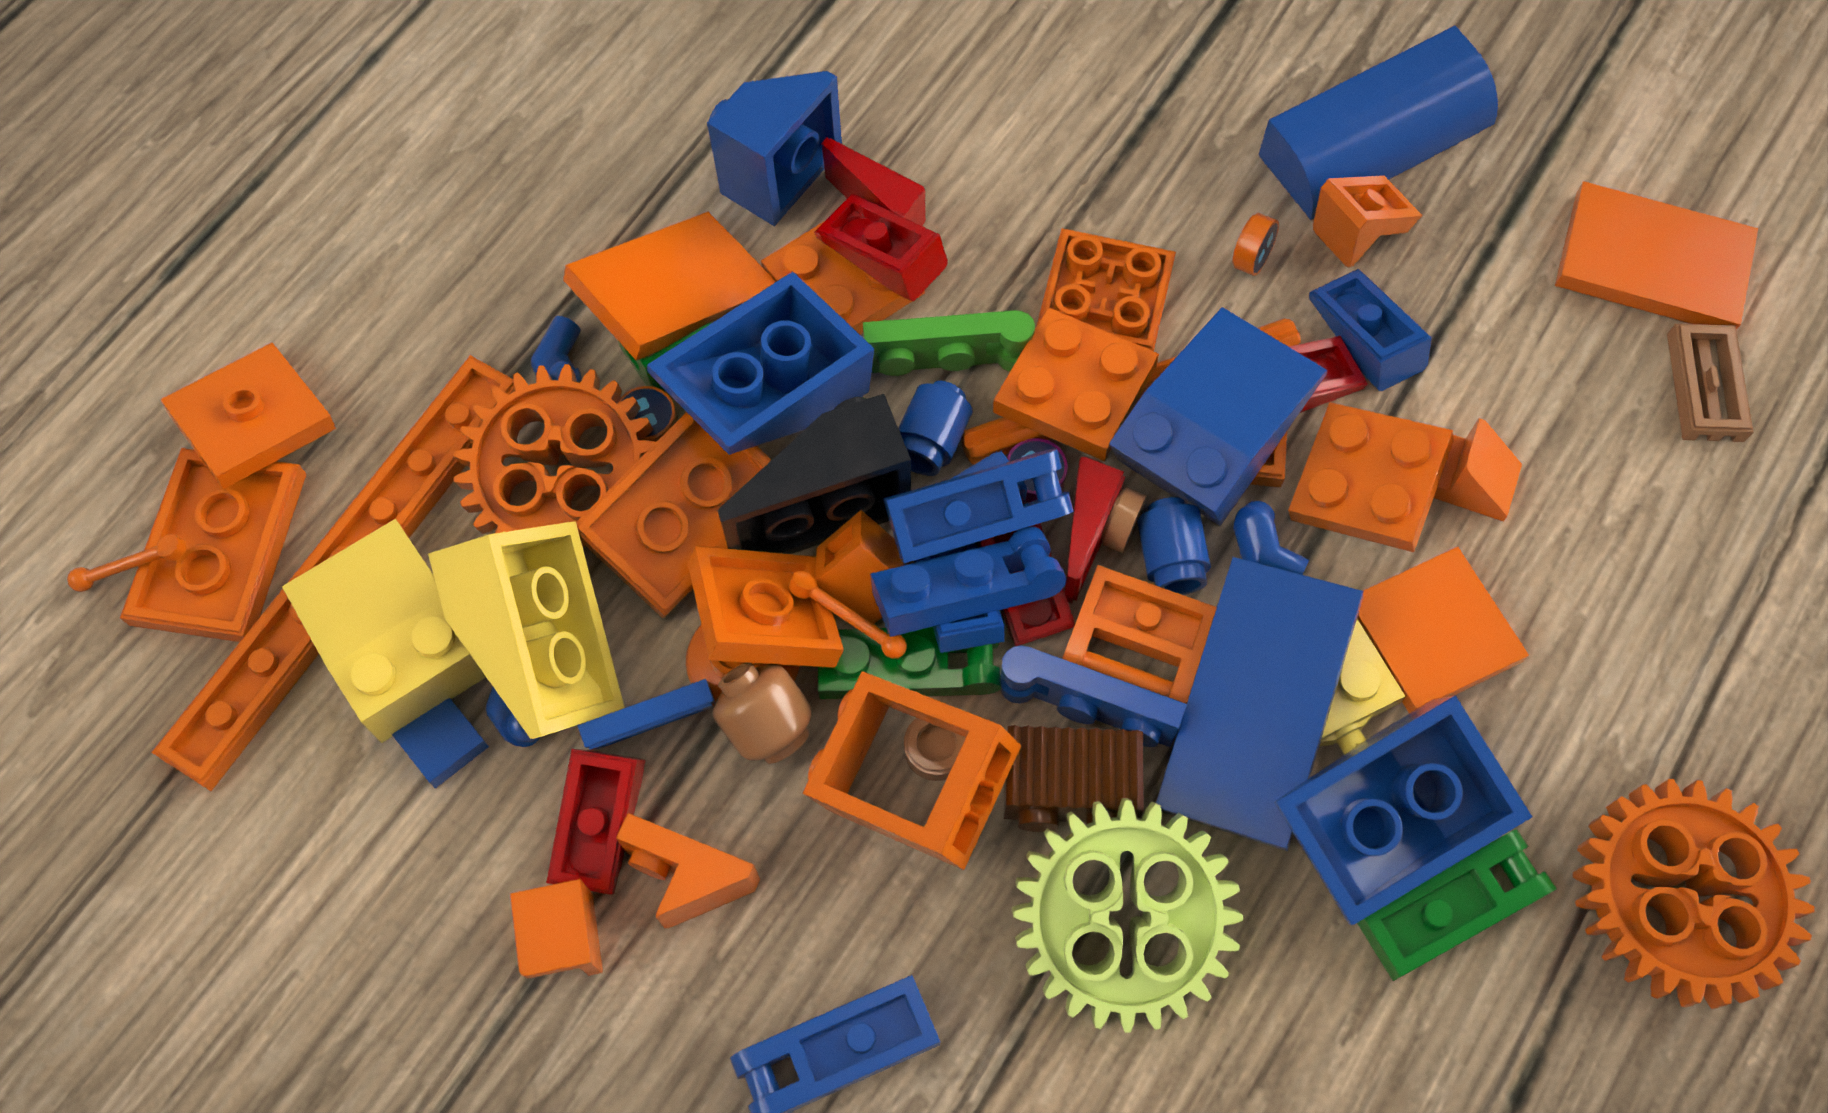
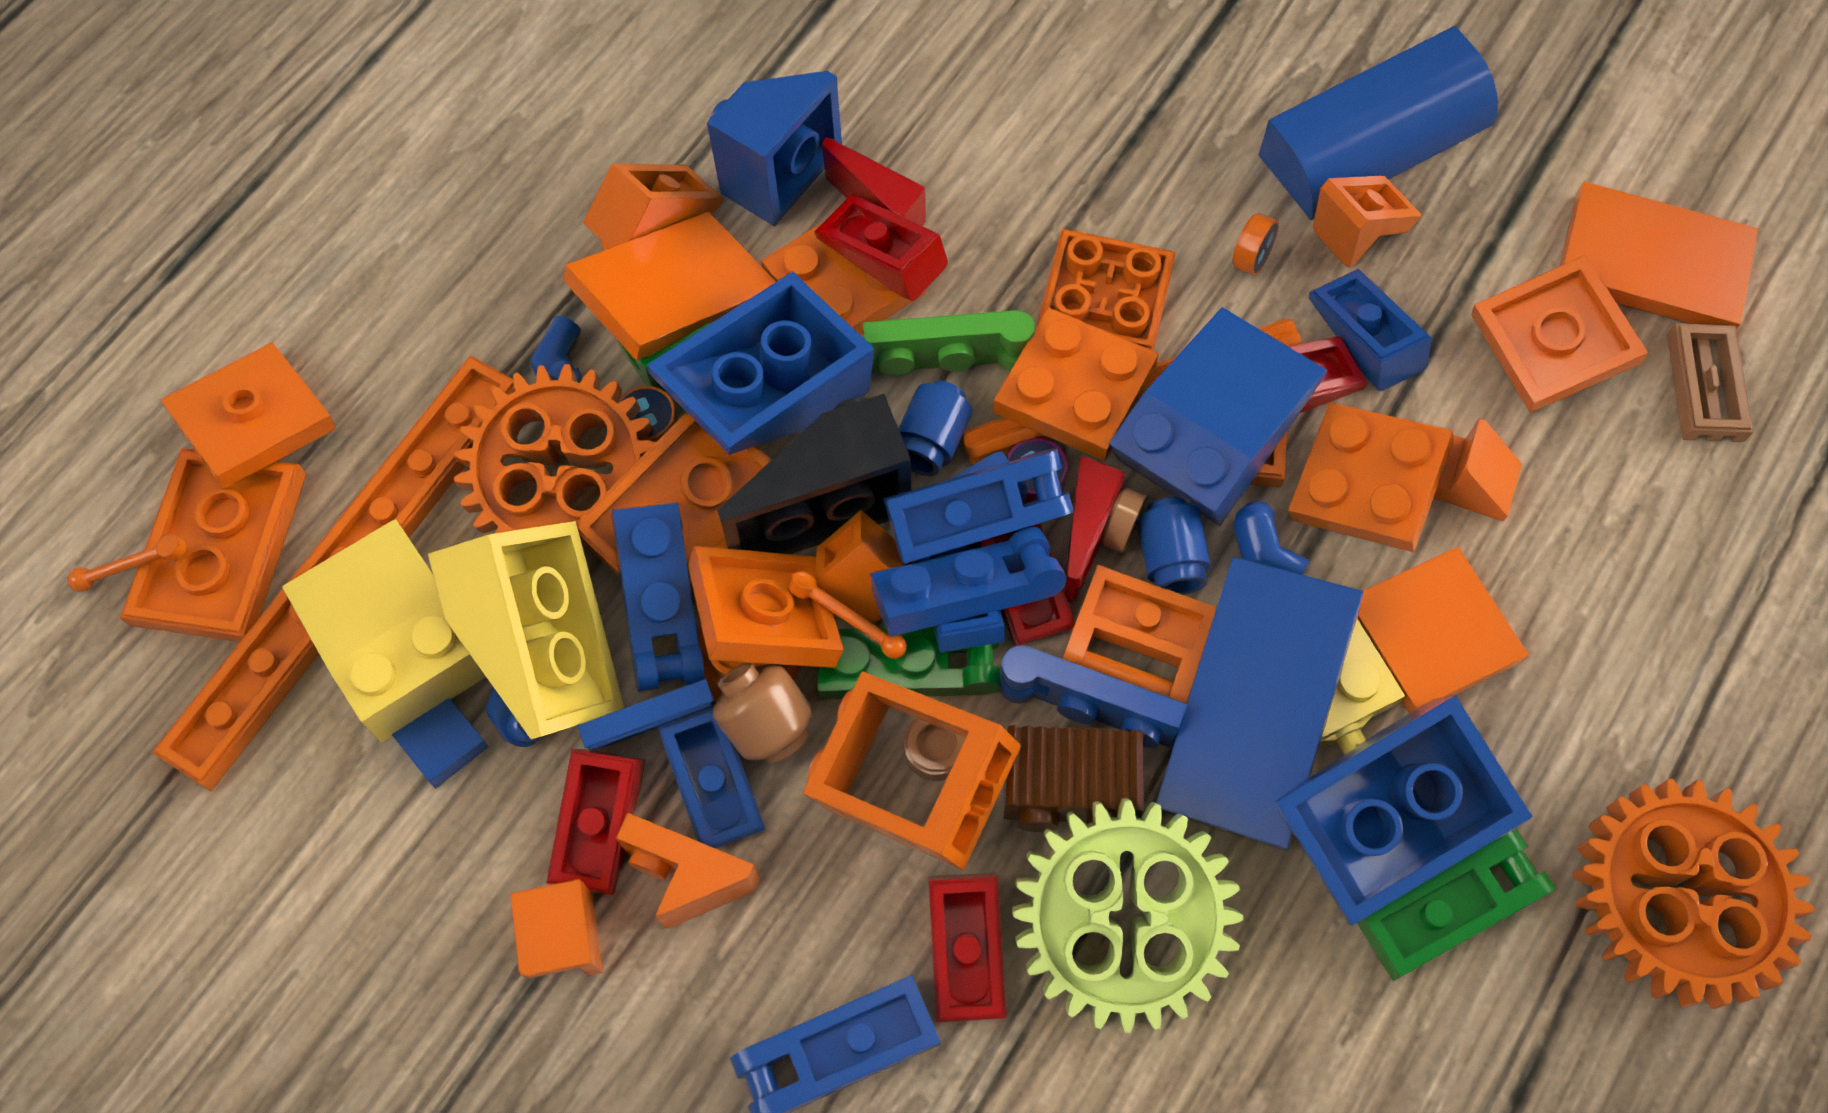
(647, 199): none -> orange slope
(656, 594): none -> blue plate
(710, 779): none -> blue slope
(966, 947): none -> red slope
(1558, 333): none -> orange plate

